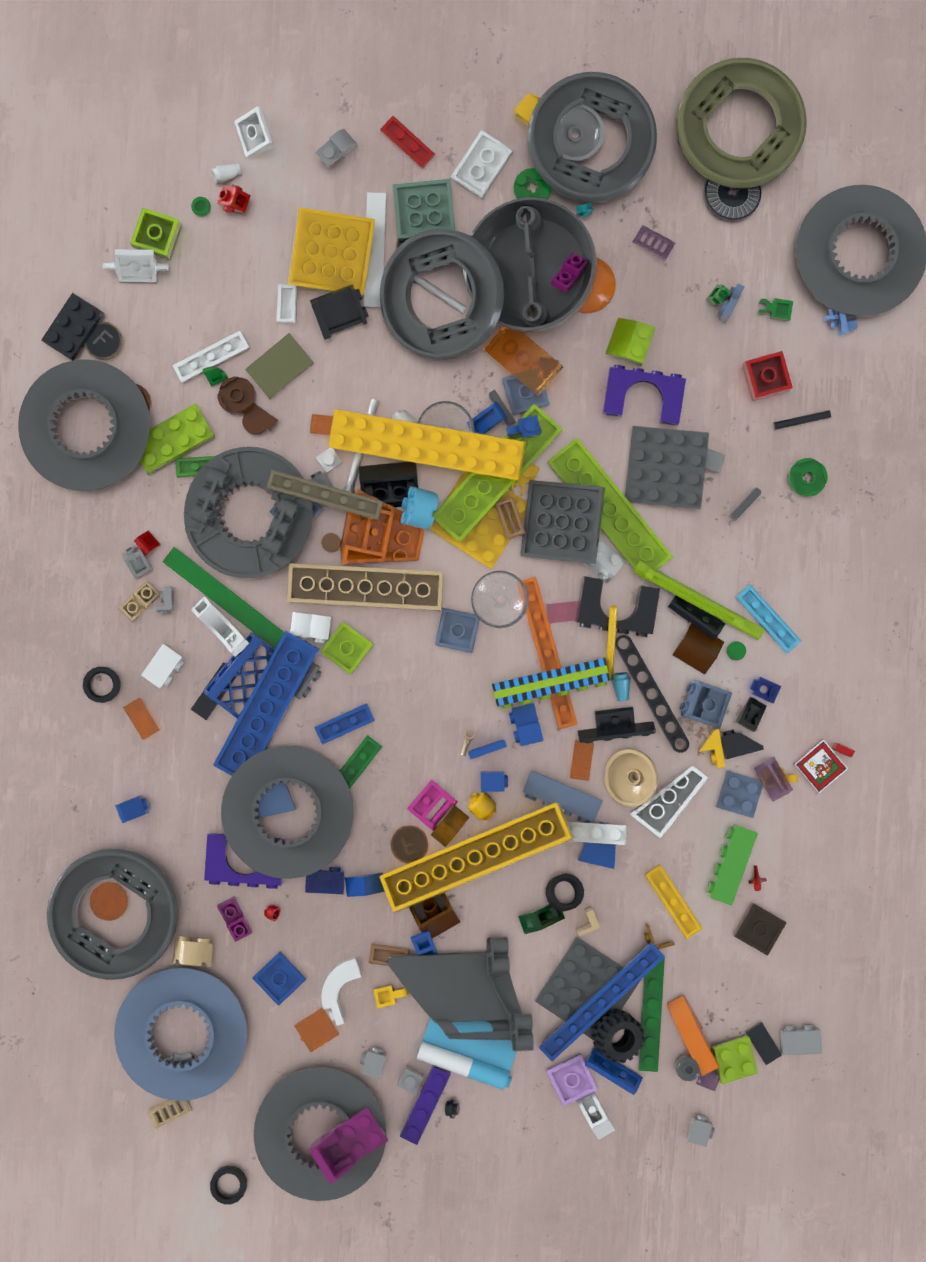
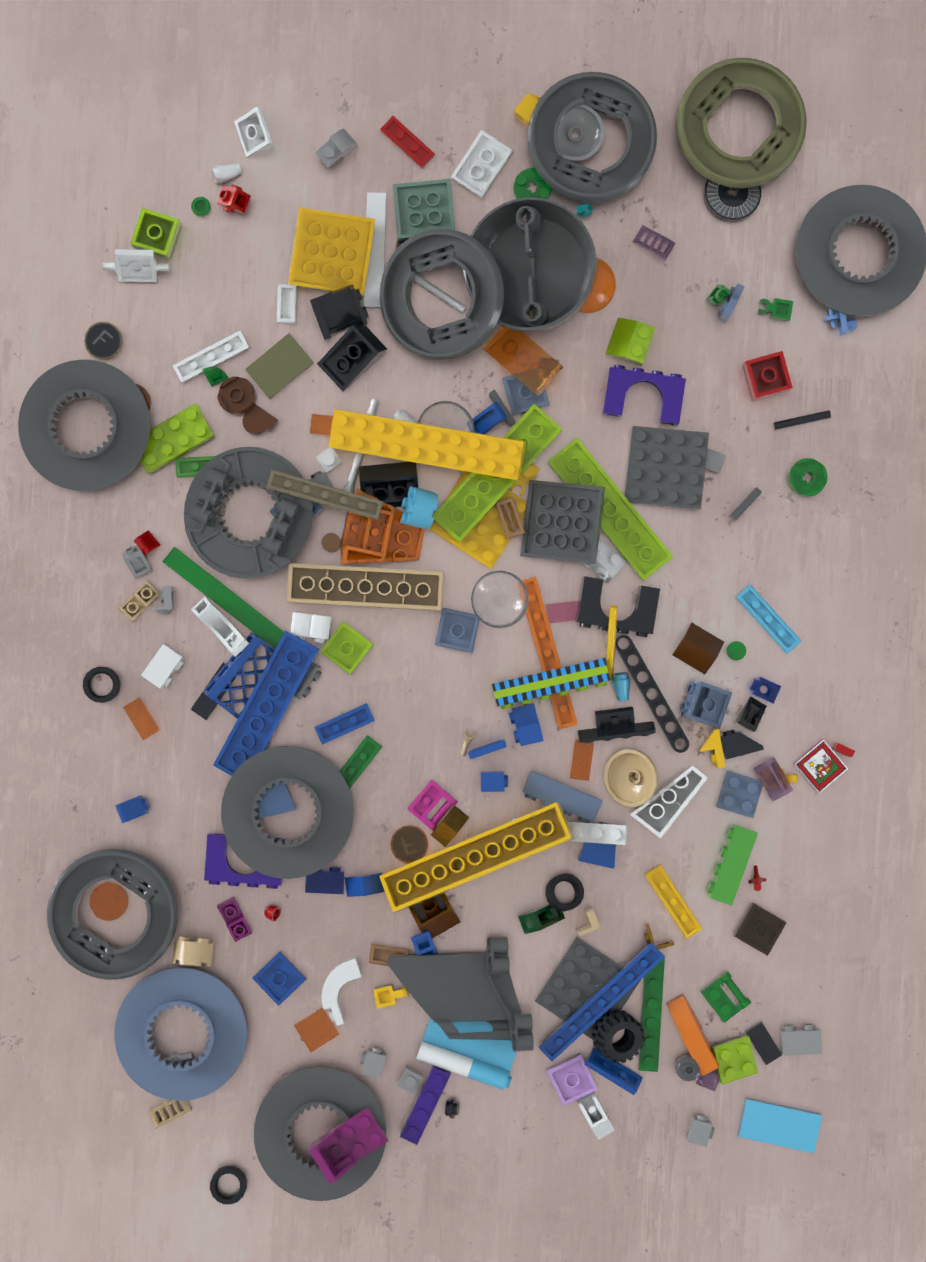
(72, 326): black plate -> none
(352, 355): none -> black slope
(482, 805): yellow head -> none
(527, 427): blue plate -> none
(570, 272): magenta slope -> none
(699, 600): lime piece -> none
(699, 618): black plate -> none
(720, 1001): none -> green plate
(780, 1125): none -> medium azure tile

